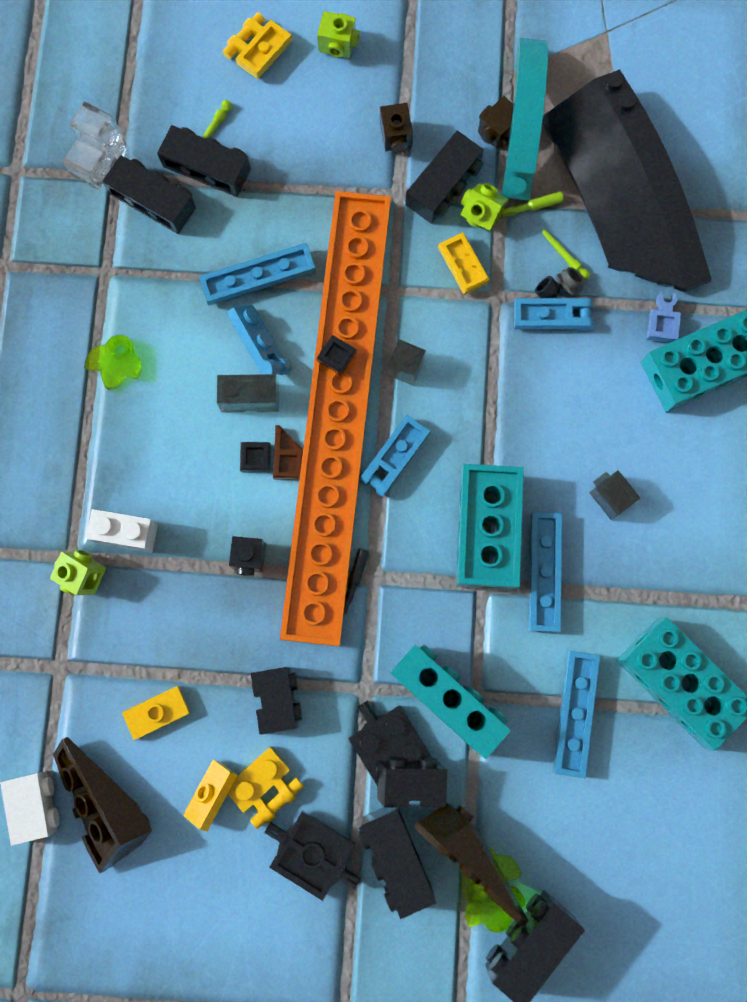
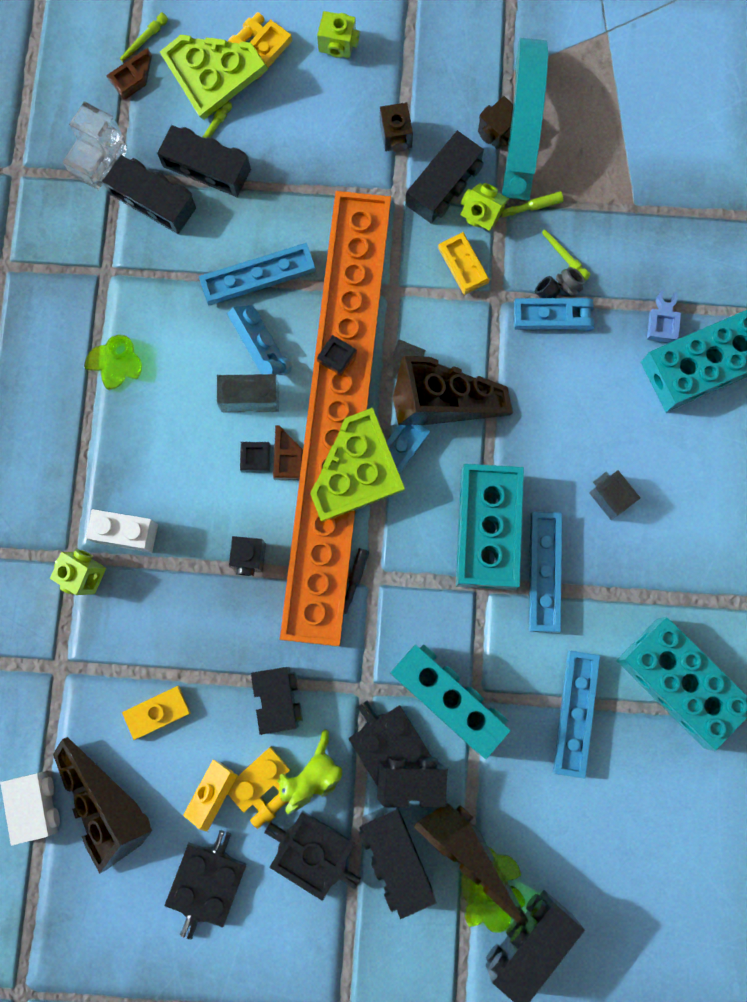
(131, 75): none -> reddish brown tile
(153, 28): none -> lime piece
(205, 884): none -> black plate
(212, 69): none -> lime plate
(317, 777): none -> lime animal
(356, 469): none -> lime plate
(440, 394): none -> dark brown wedge
(628, 183): black slope -> none

